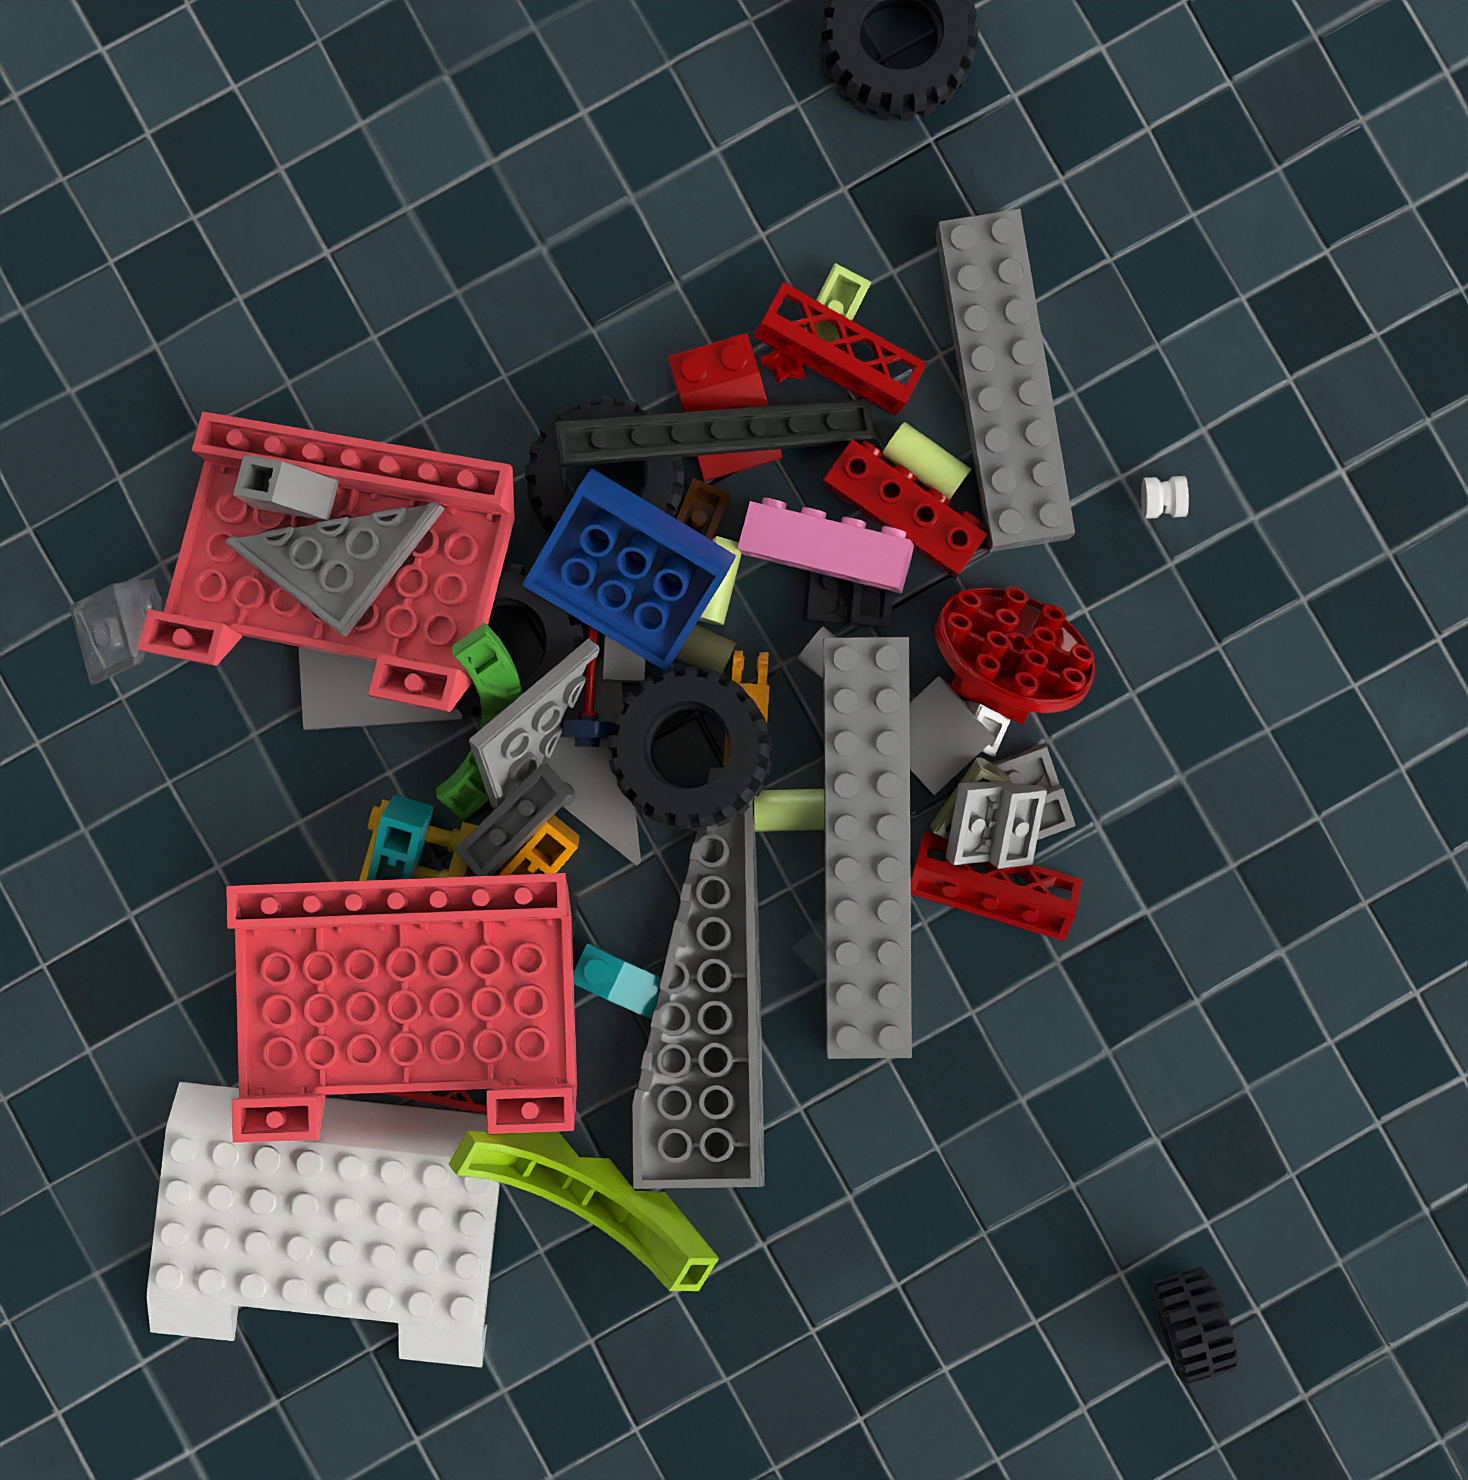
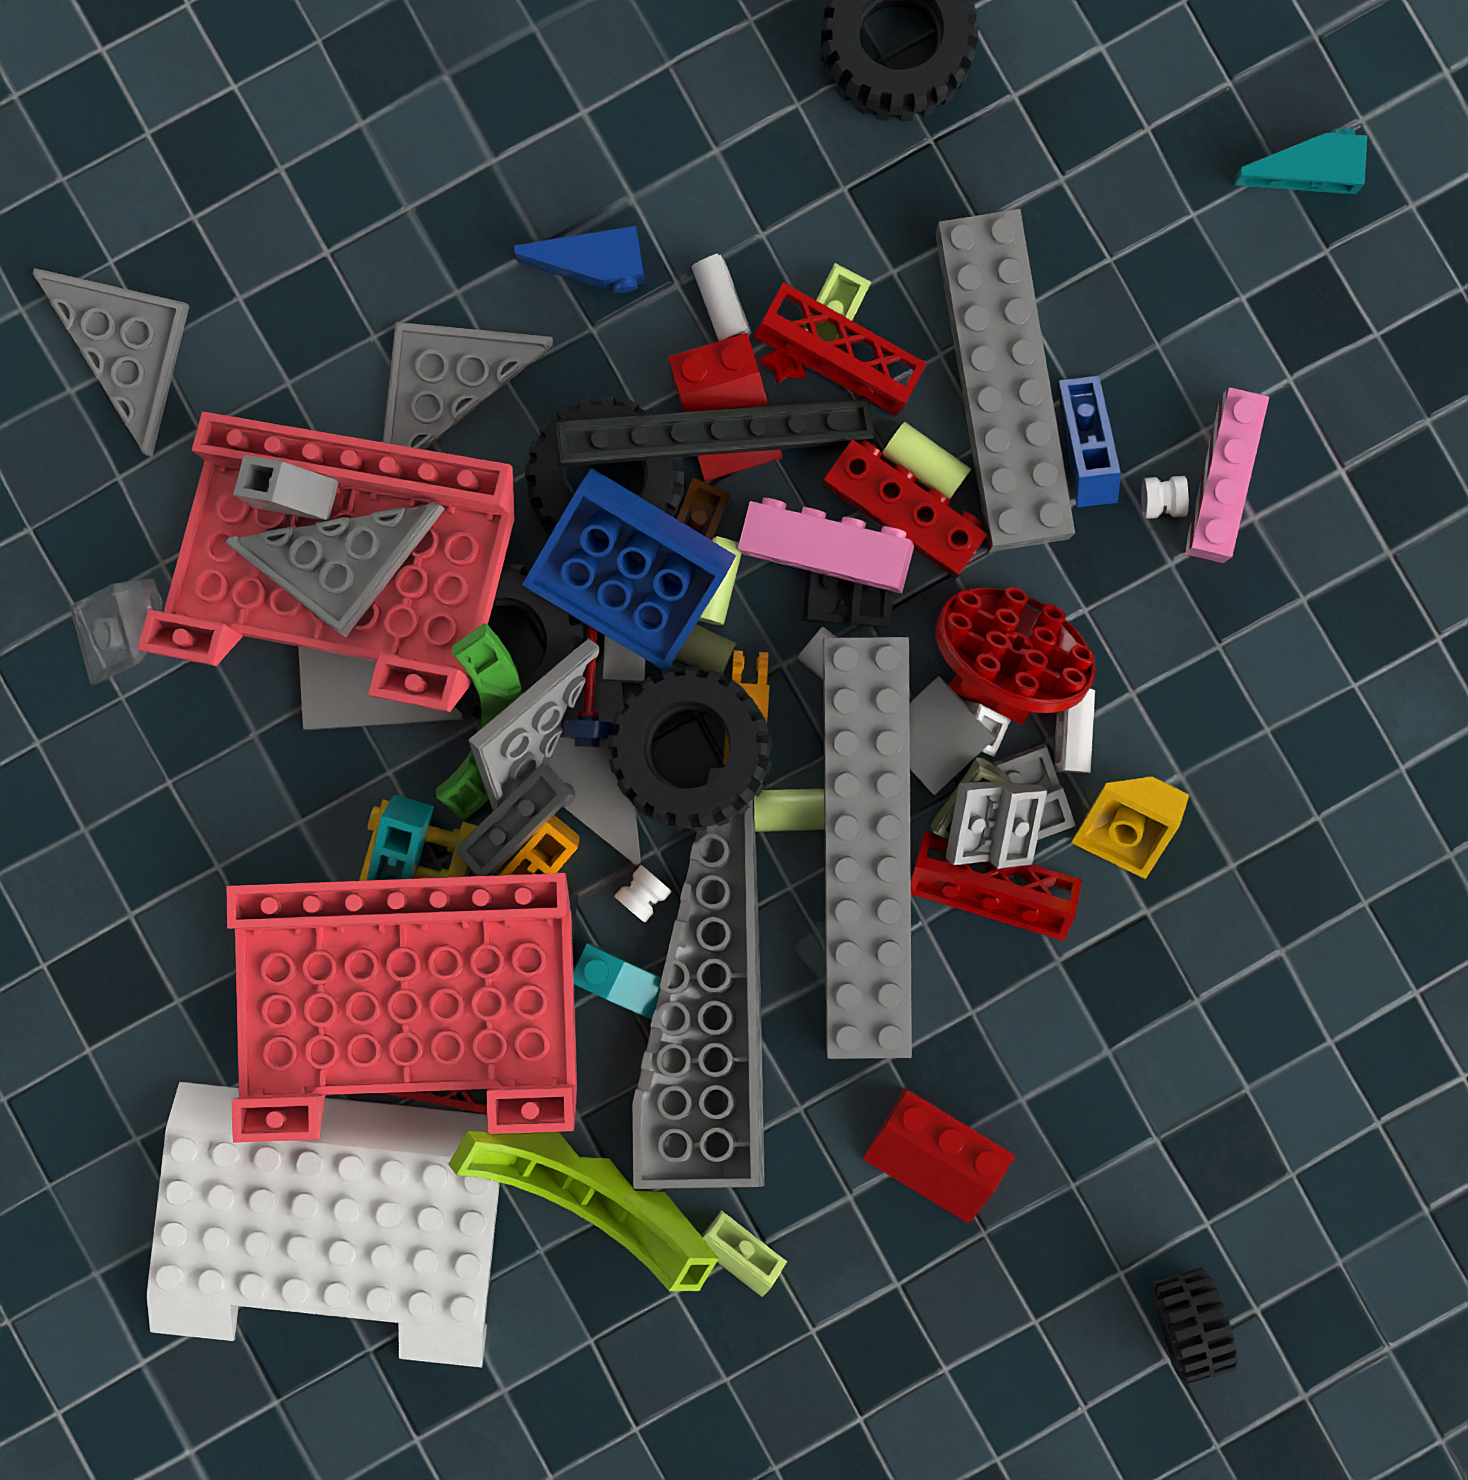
(127, 343): none -> light grey tile
(446, 374): none -> light grey tile
(597, 259): none -> blue slope
(642, 893): none -> white wheel
(720, 297): none -> white brick
(743, 1254): none -> yellowish green brick
(938, 1156): none -> red slope
(1075, 737): none -> white brick
(1089, 442): none -> blue slope
(1132, 823): none -> yellow slope
(1226, 475): none -> bright pink brick
(1321, 164): none -> teal slope

